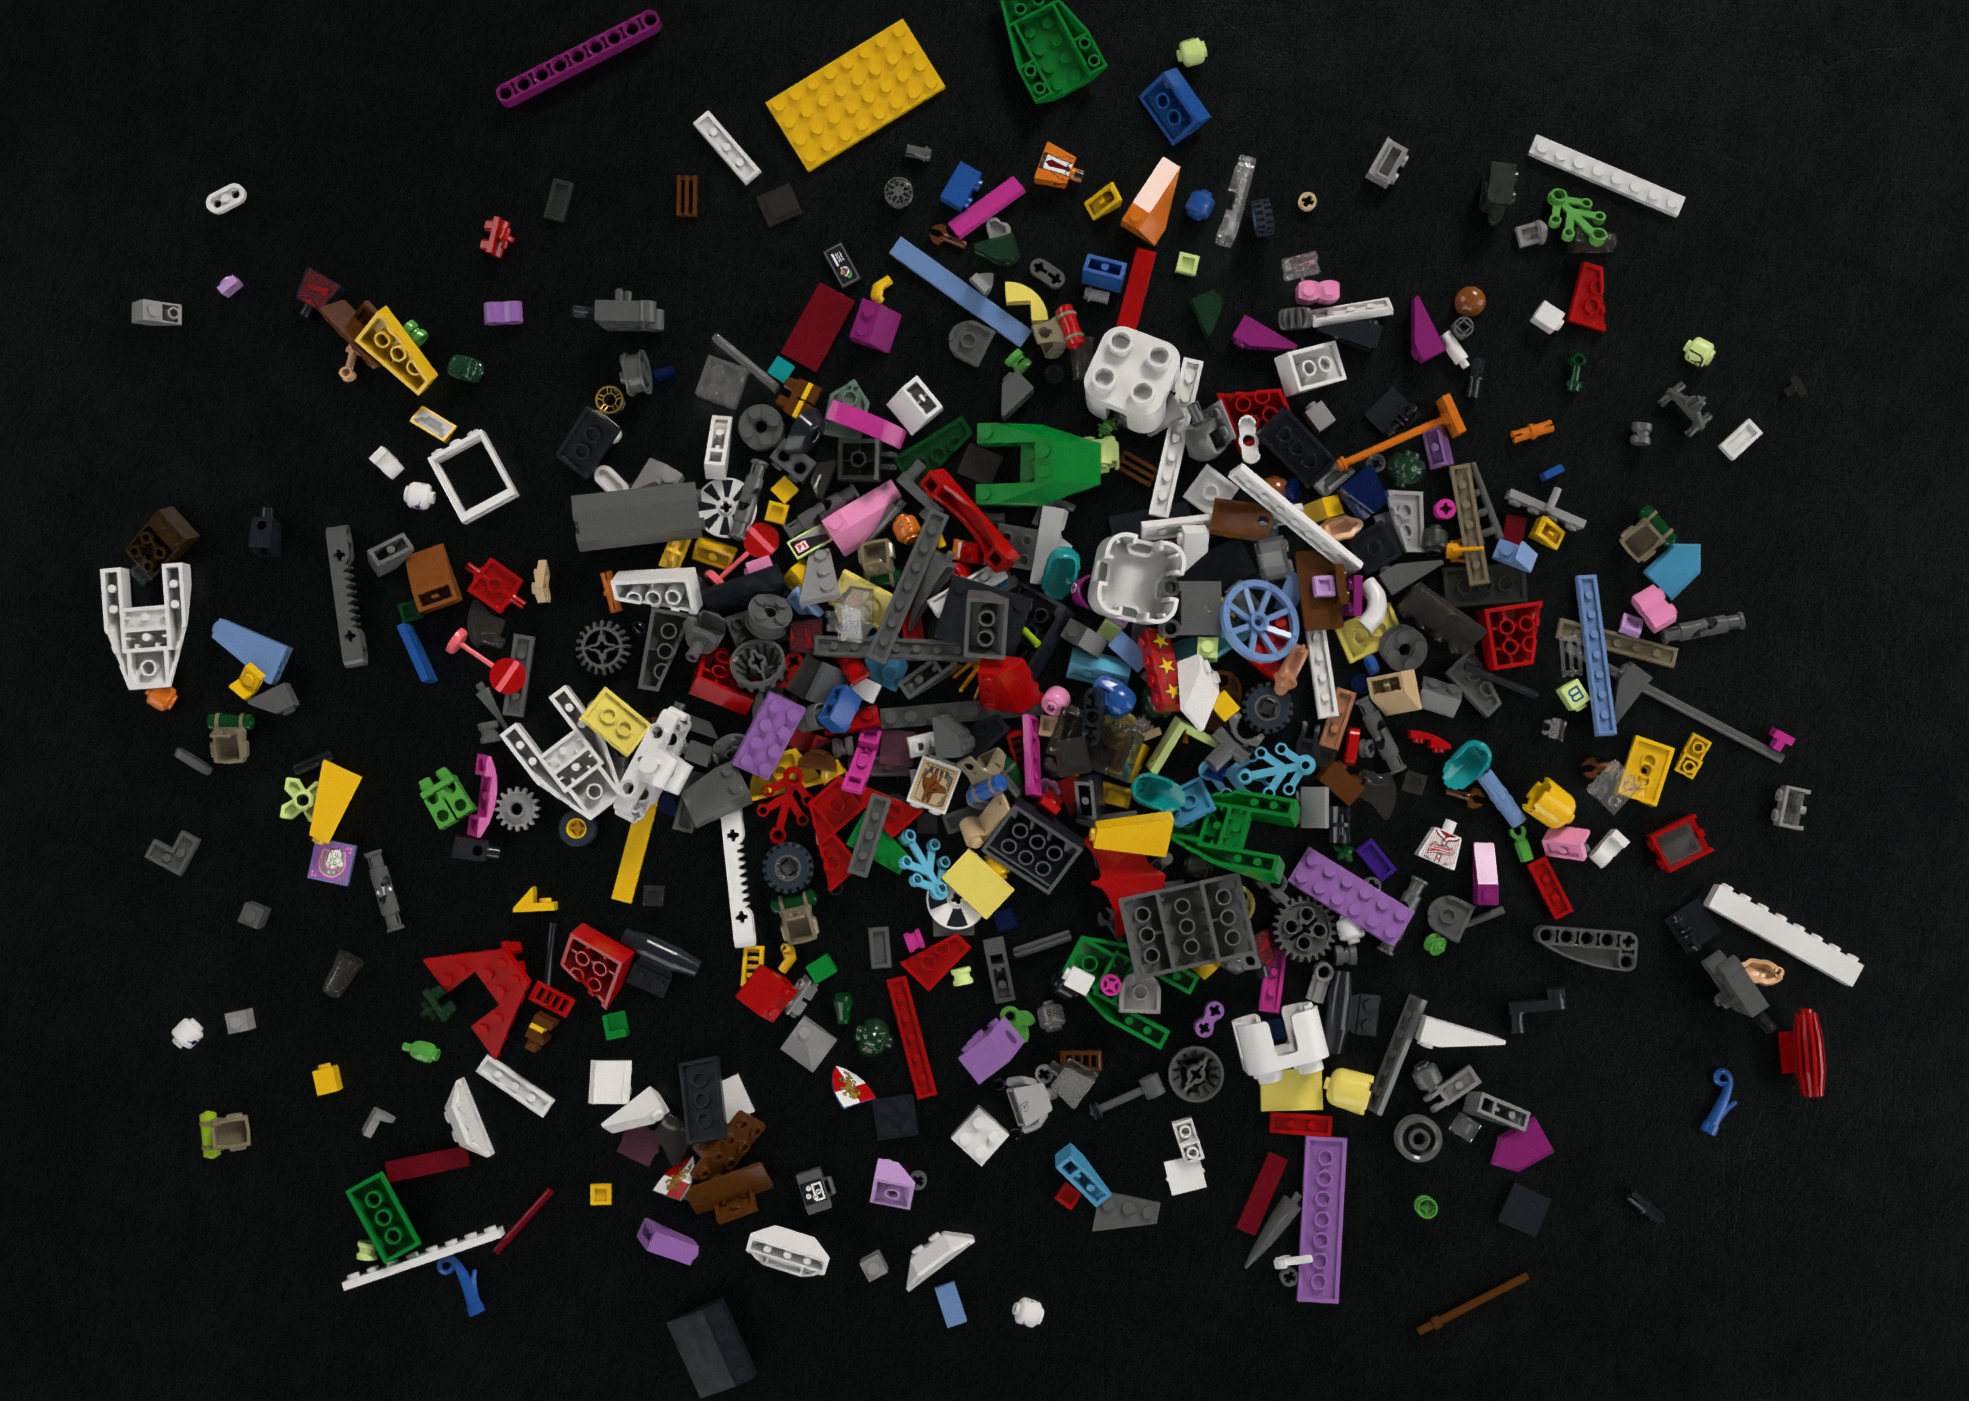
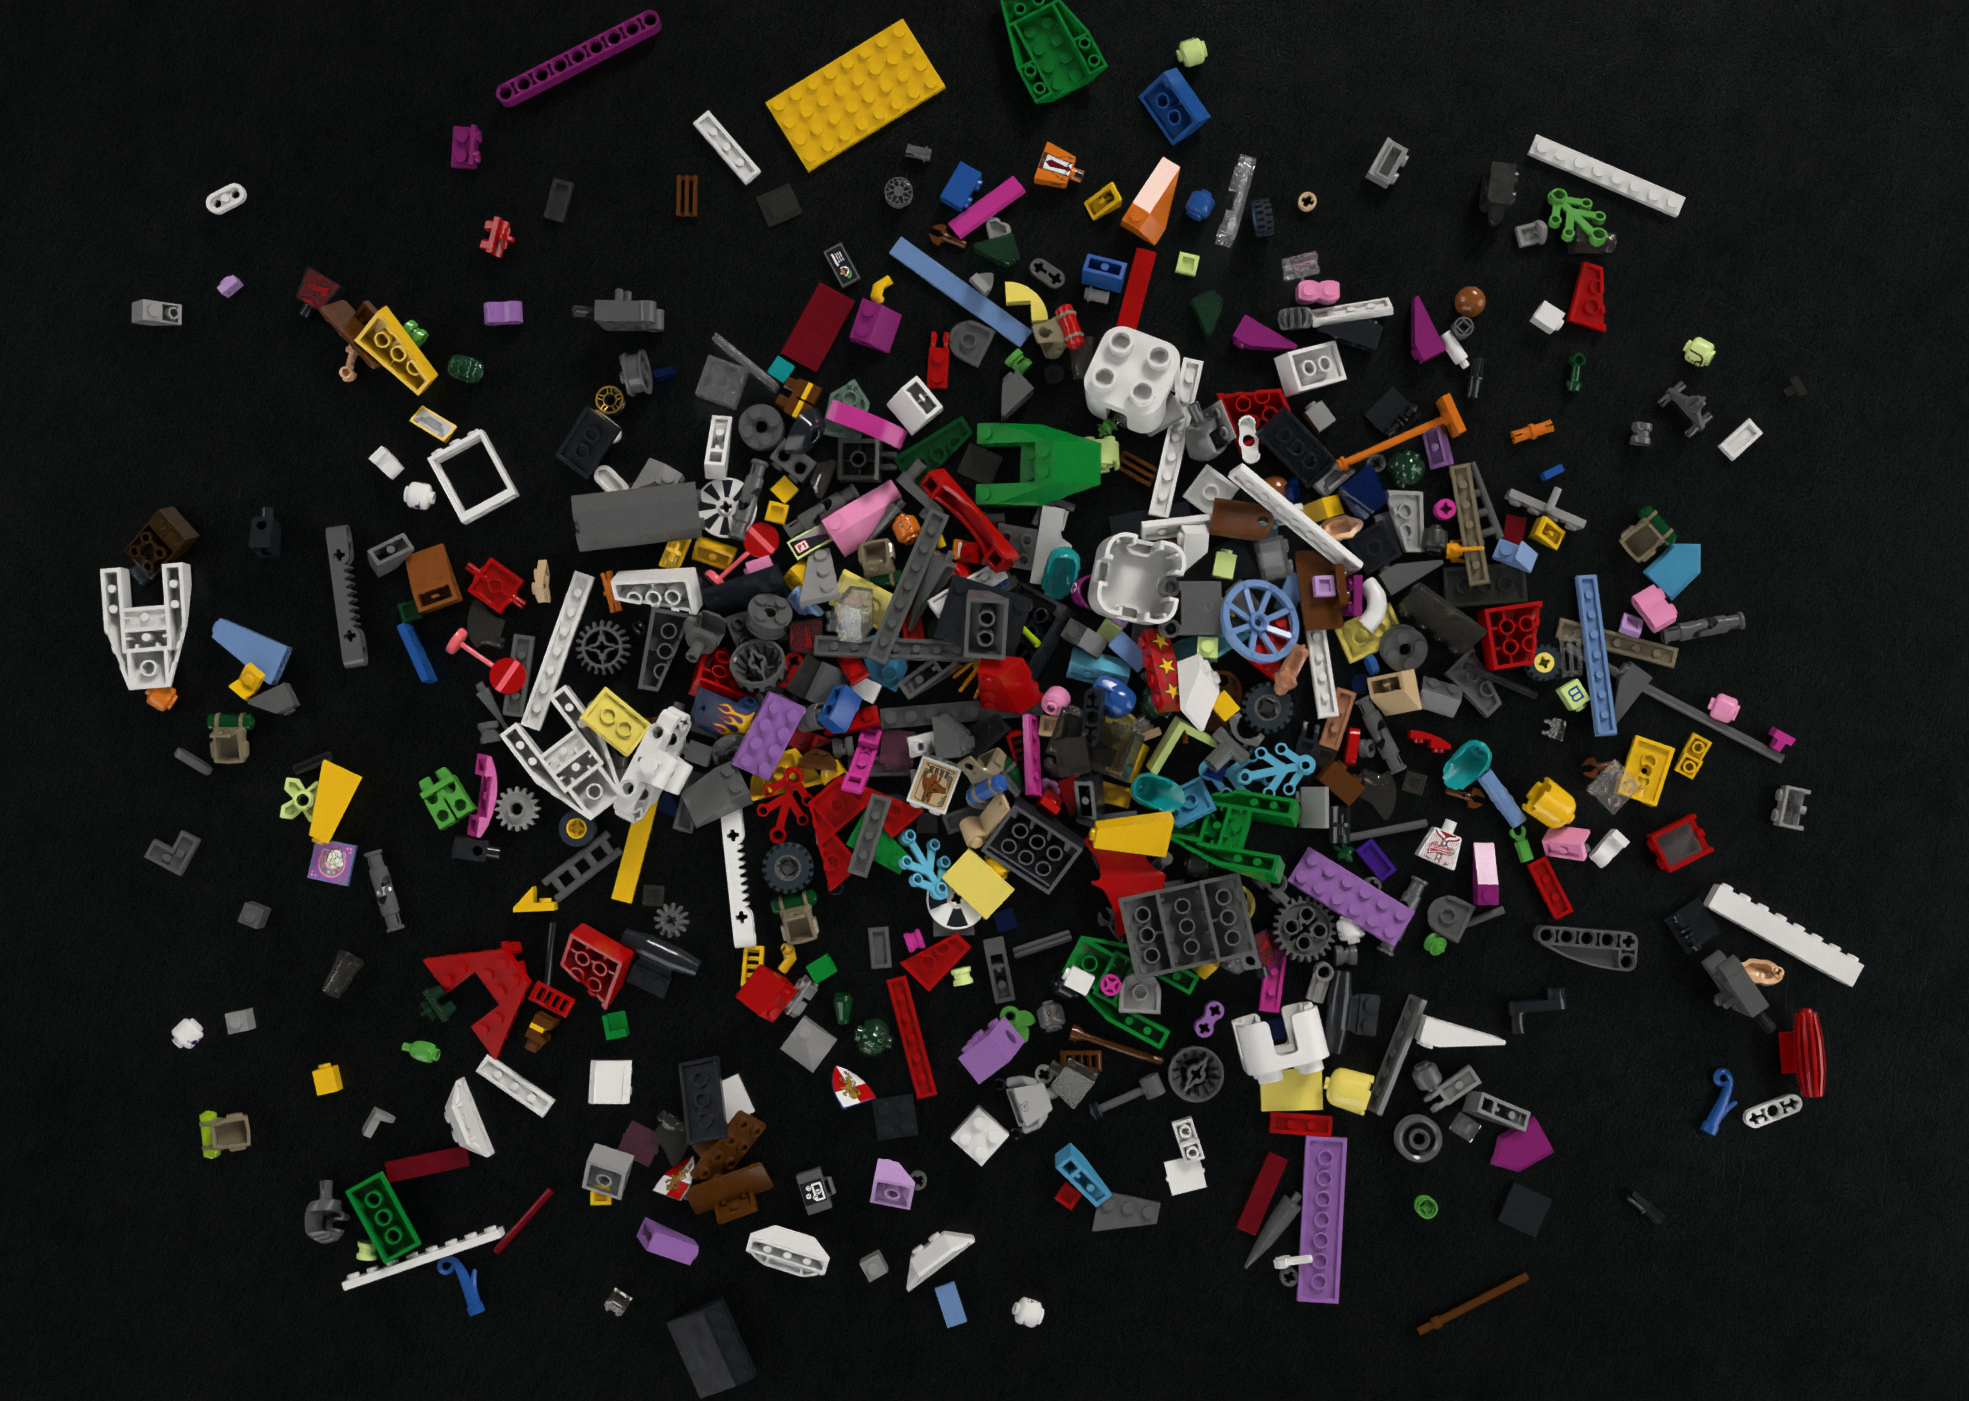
(322, 1214): none -> dark grey piece
(465, 147): none -> magenta bracket
(557, 650): none -> white plate
(584, 853): none -> dark grey bar
(607, 1168): none -> light grey slope
(617, 1302): none -> clear smoke tile
(639, 1112): white slope -> none
(673, 913): none -> clear gear
(721, 714): none -> dark blue door
(938, 363): none -> red hinge
(1077, 1033): none -> reddish brown piece
(1223, 565): none -> yellowish green brick
(1388, 830): none -> dark grey bar
(1552, 667): none -> black wheel
(1723, 708): none -> bright pink head
(1784, 1099): none -> white beam

